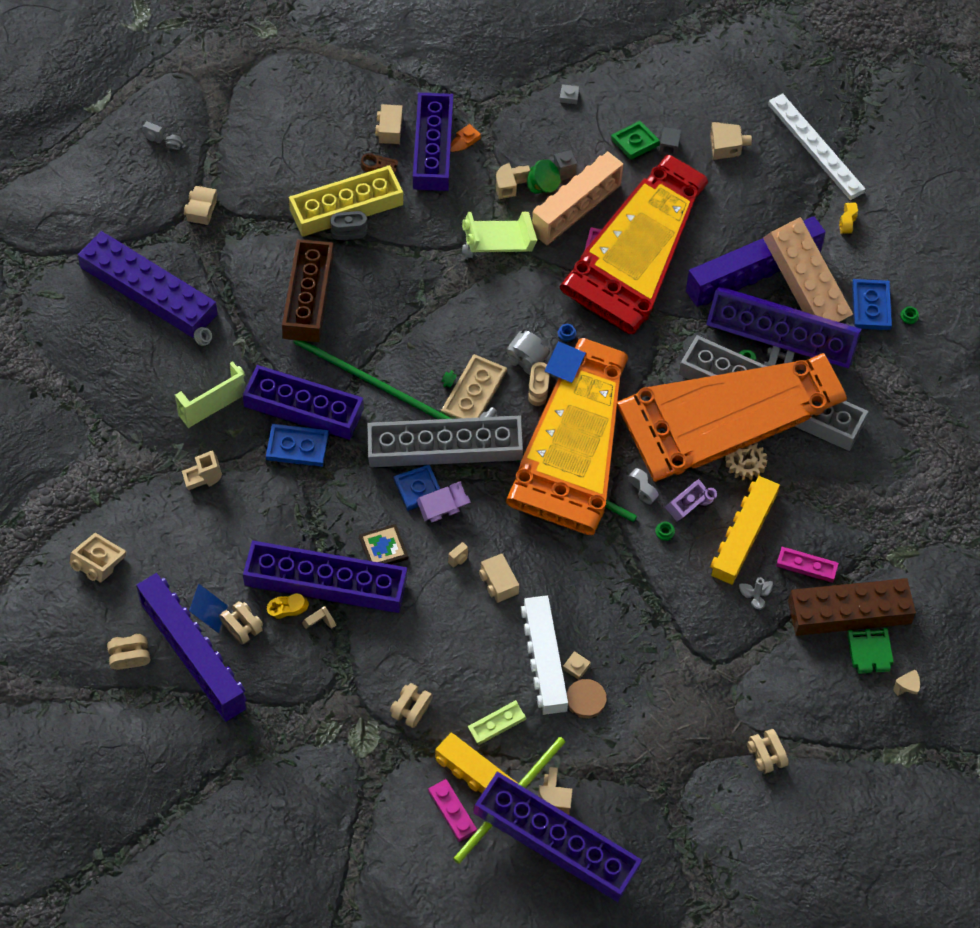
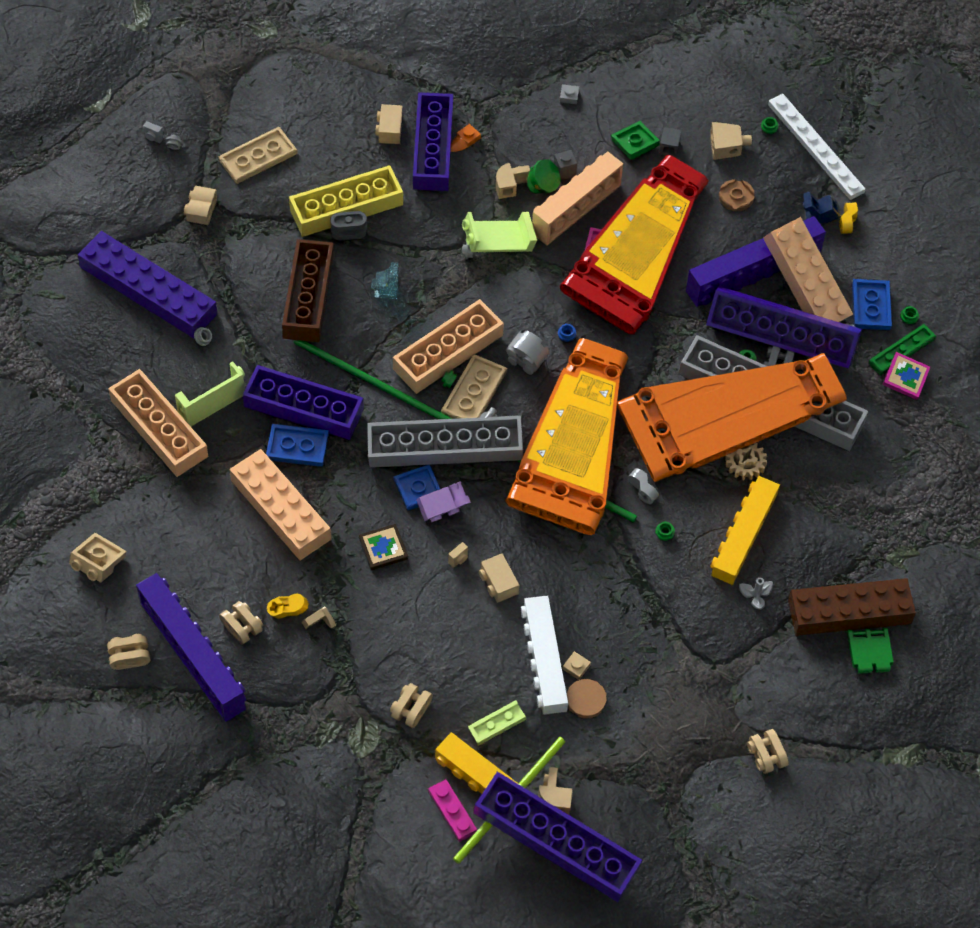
(158, 422): none -> light nougat brick
(204, 472): tan brick -> none
(207, 608): blue sticker -> none
(257, 155): none -> tan tile
(280, 504): none -> light nougat brick
(325, 576): dark purple brick -> none
(380, 162): reddish brown piece -> none
(386, 282): none -> clear light blue arch
(447, 346): none -> light nougat brick
(538, 384): tan brick -> none
(565, 362): blue sticker -> none
(689, 499): lavender hinge -> none
(736, 195): none -> medium nougat tile
(769, 121): none -> green plate
(807, 564): dark pink plate -> none
(824, 209): none -> dark blue brick
(906, 375): none -> tile
(907, 346): none -> green tile
(909, 682): tan tile -> none

